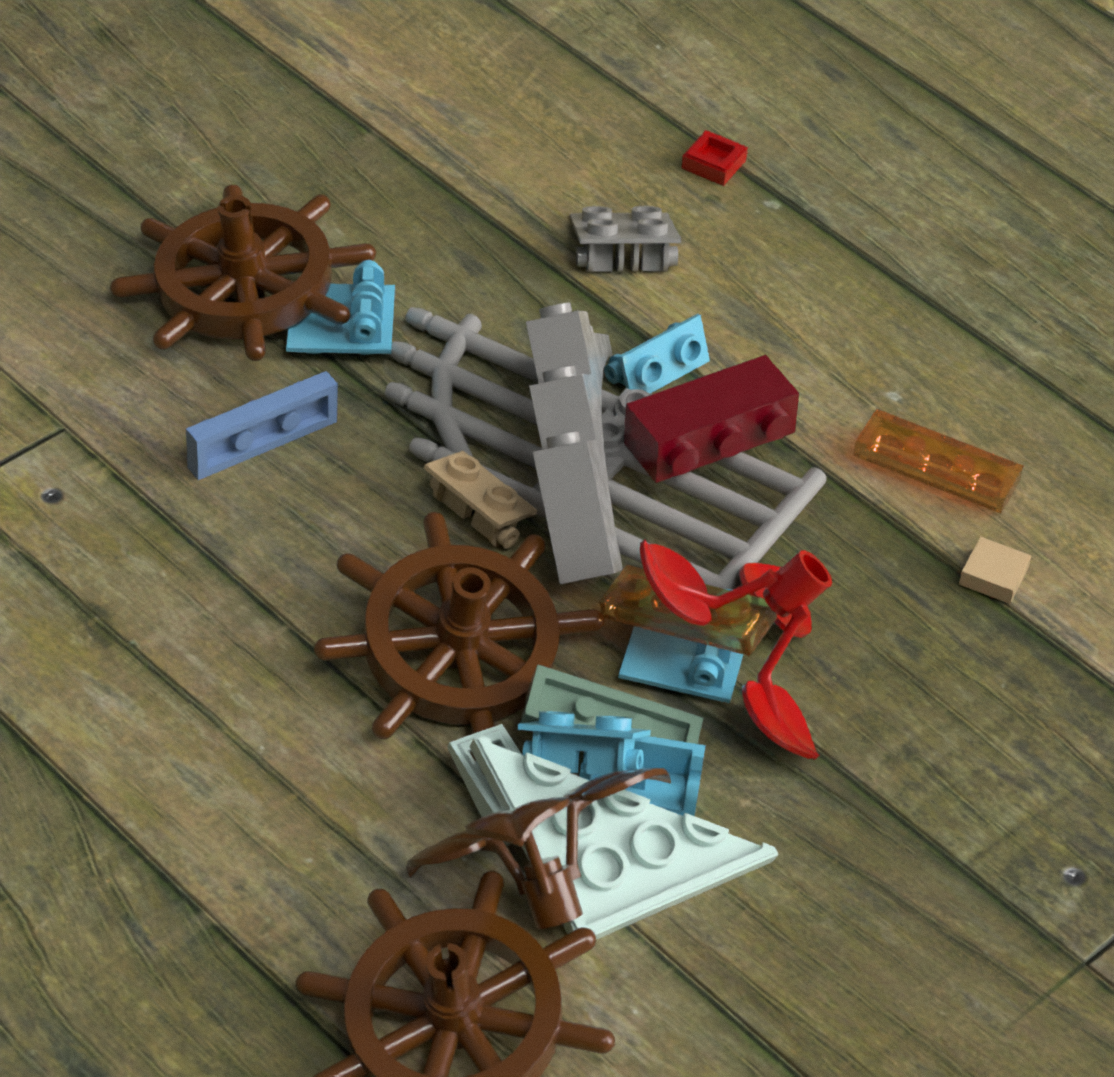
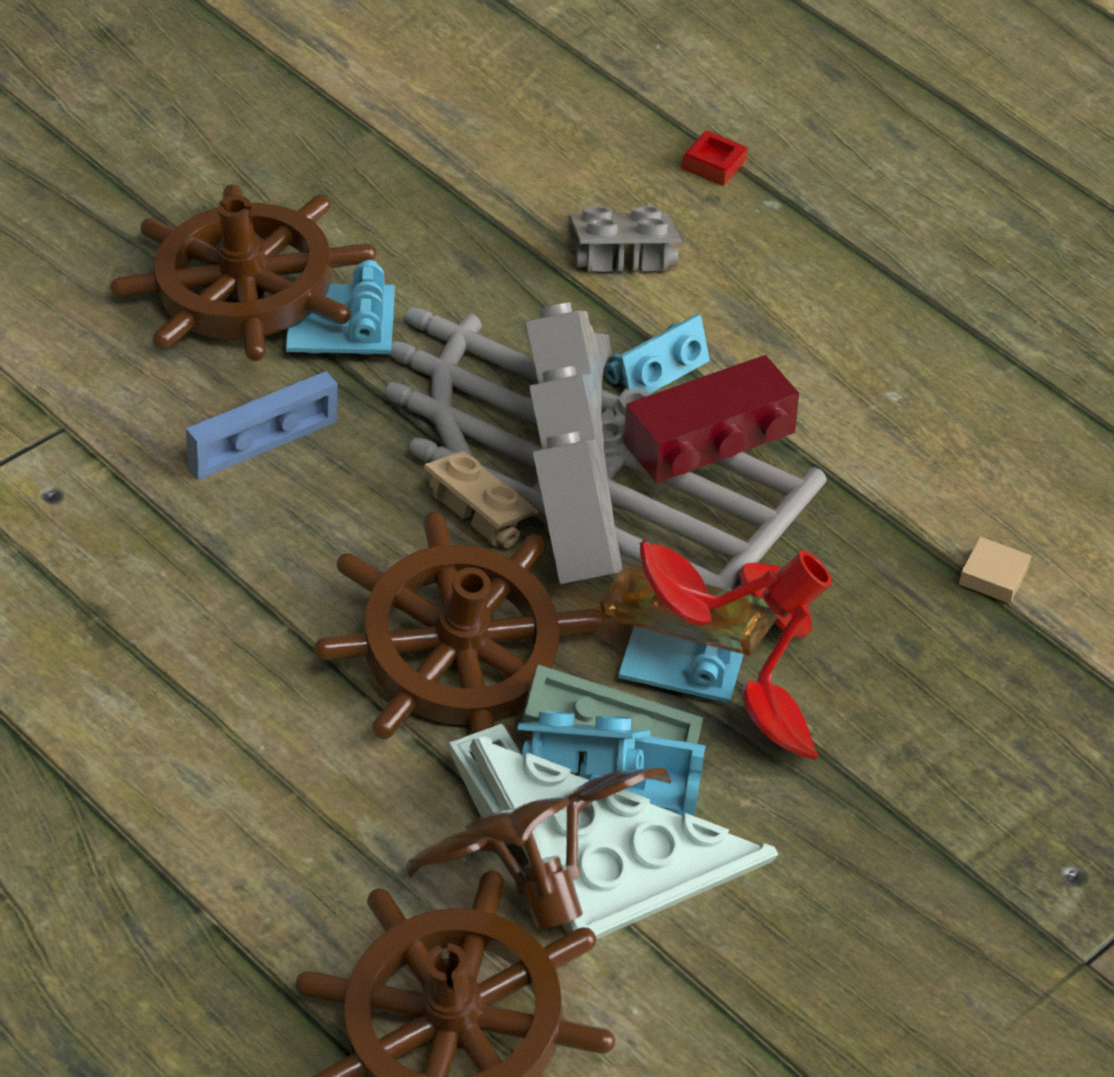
(938, 460): clear orange plate -> none

